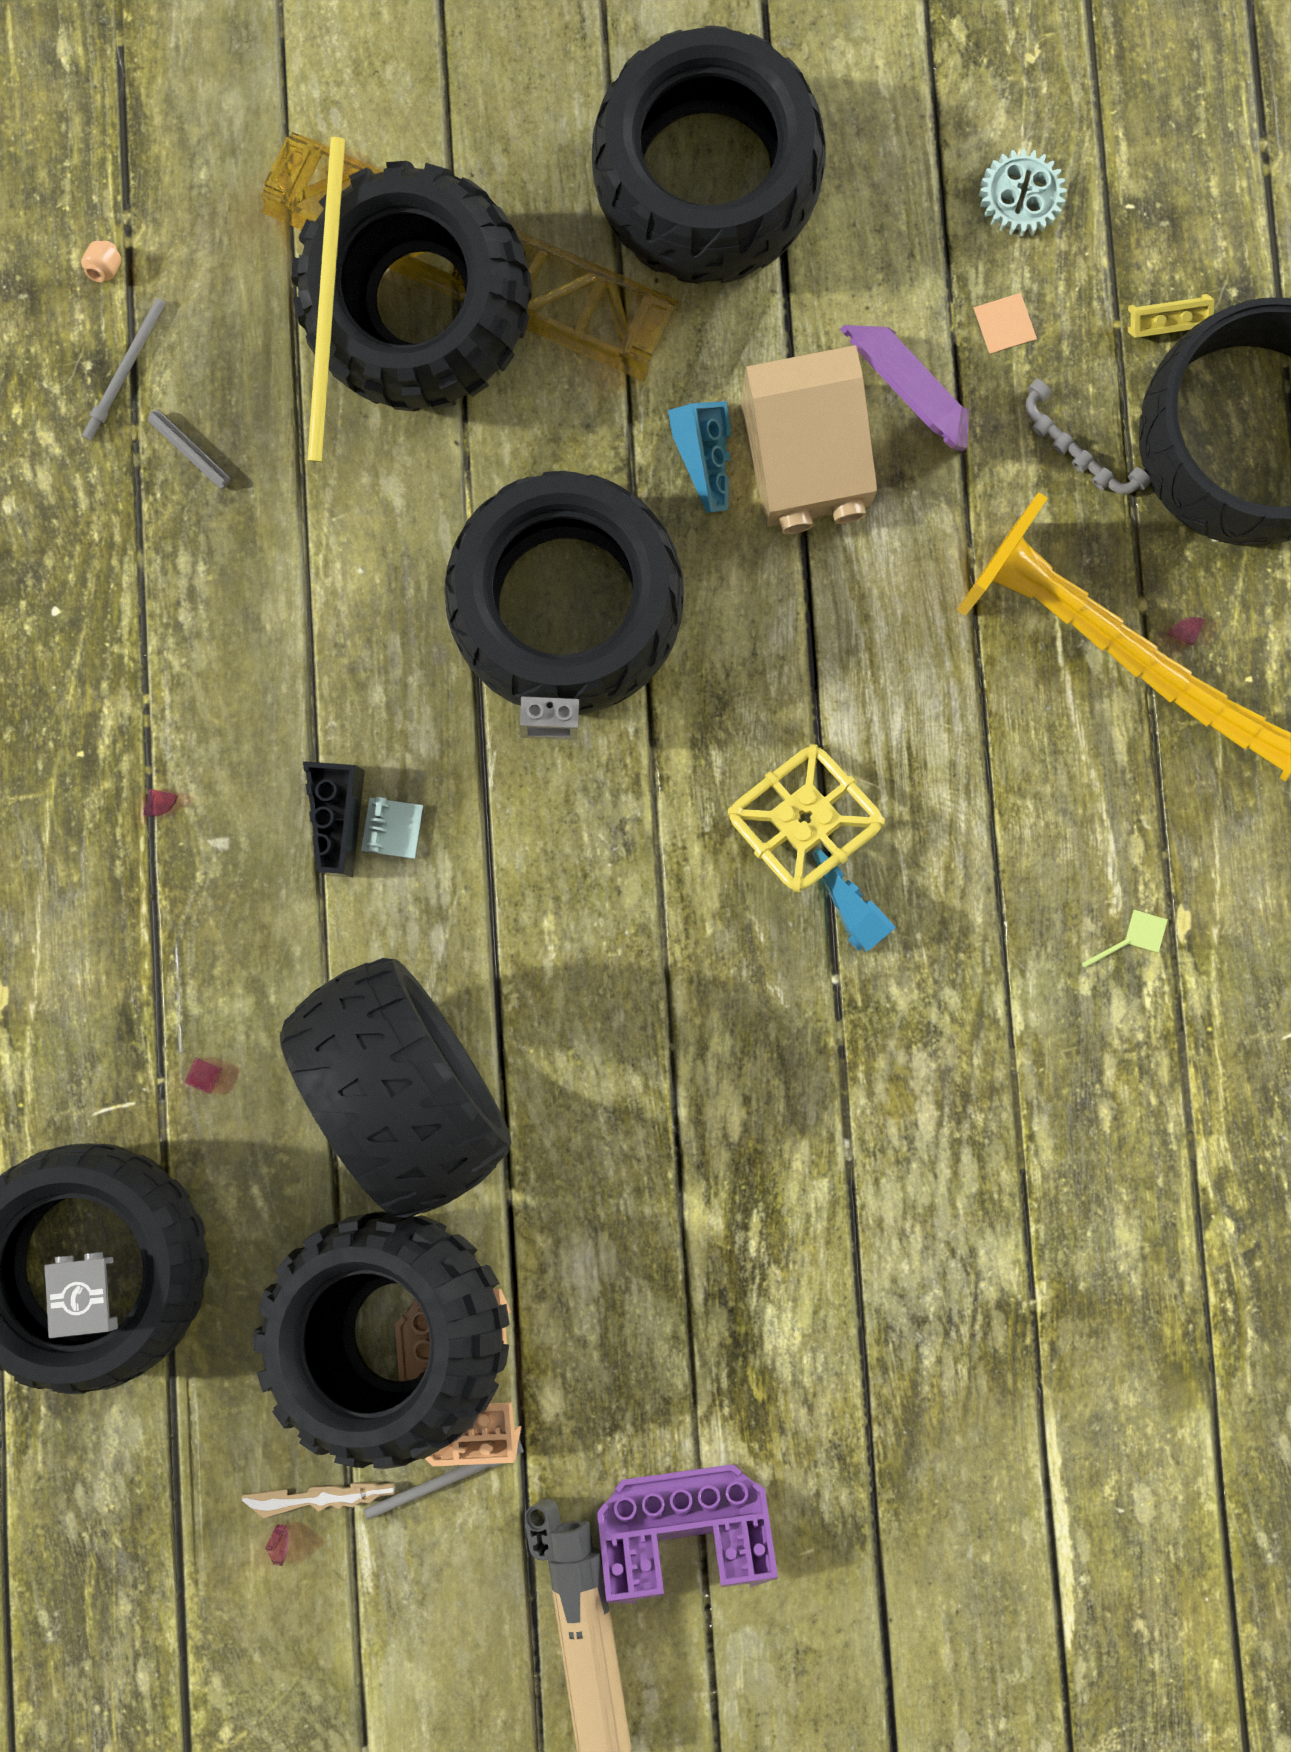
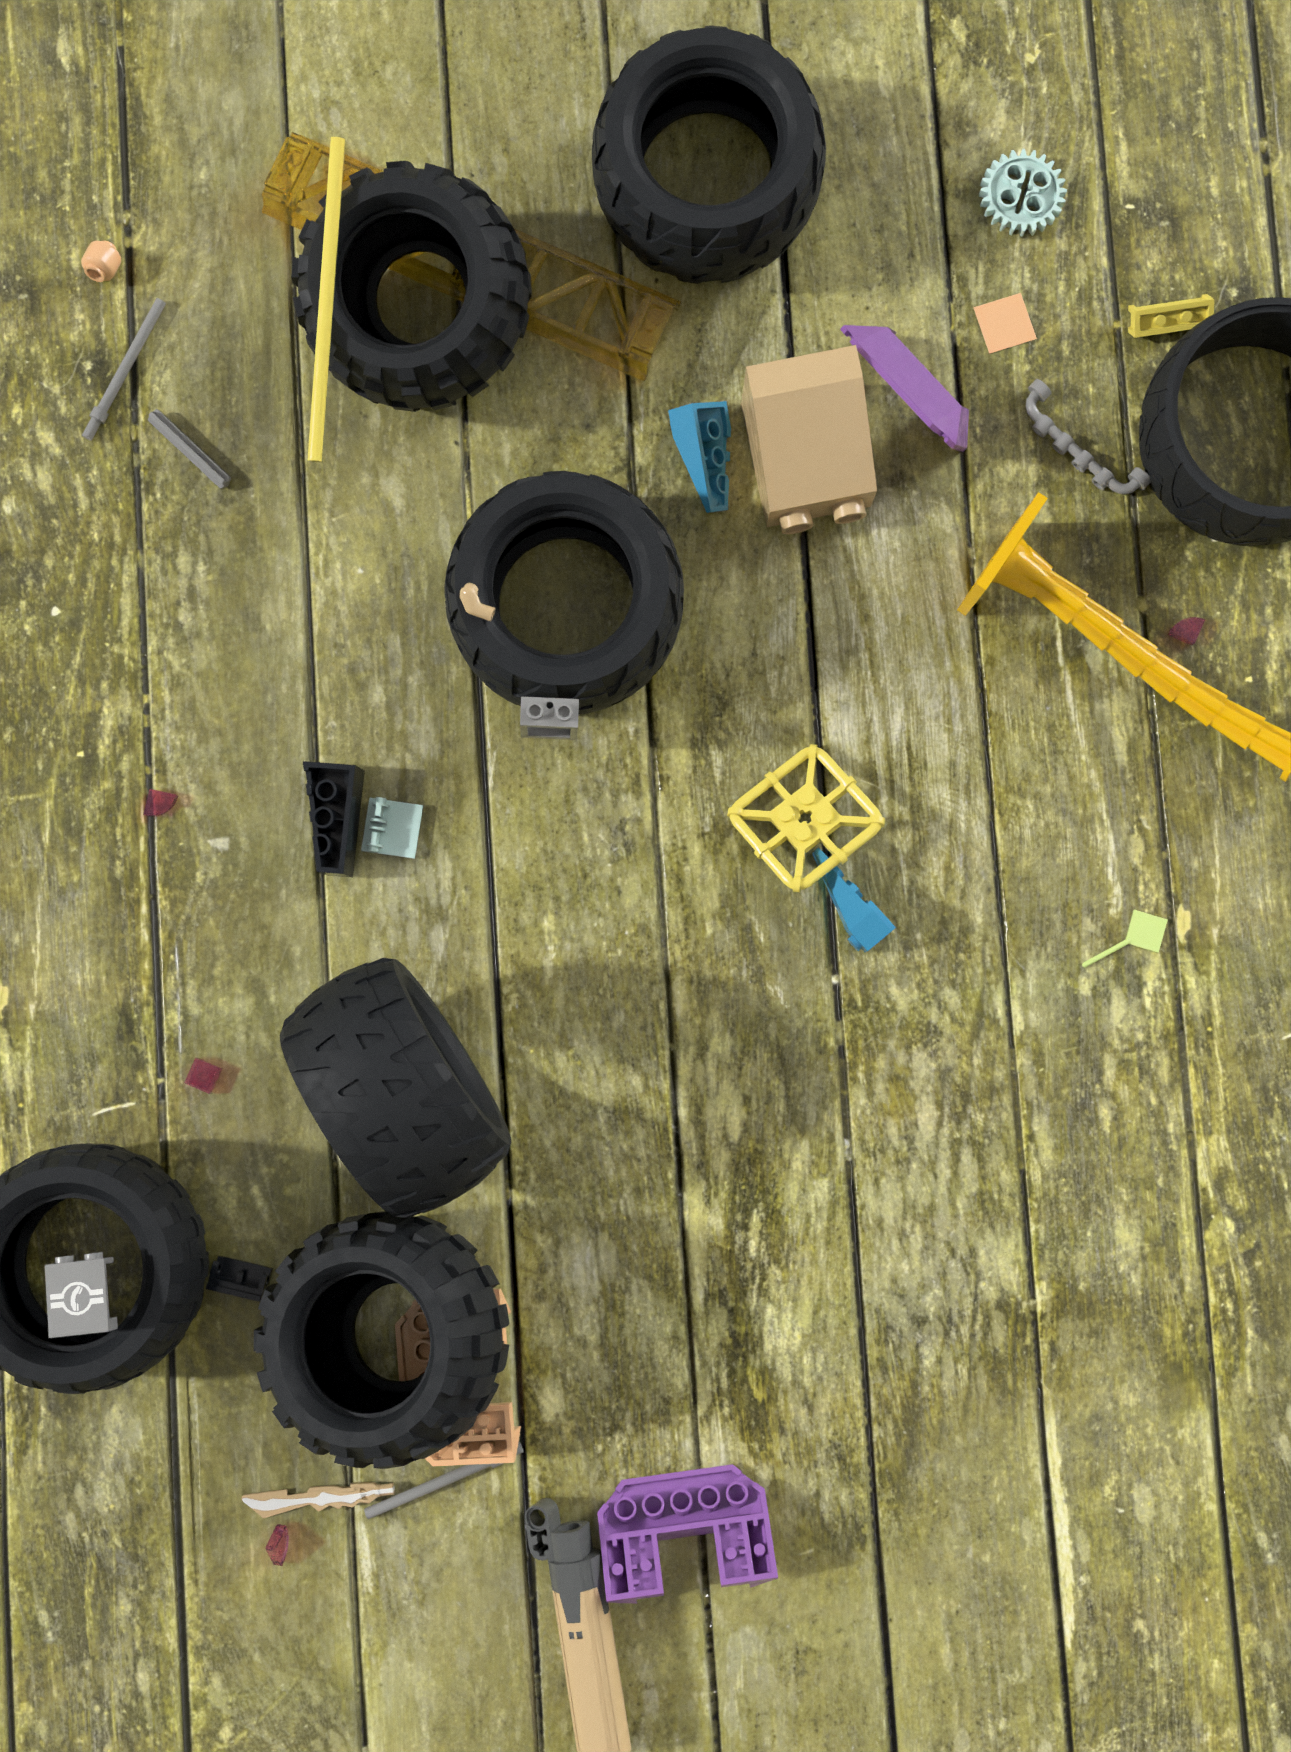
(239, 1278): none -> black hinge
(472, 604): none -> tan arm

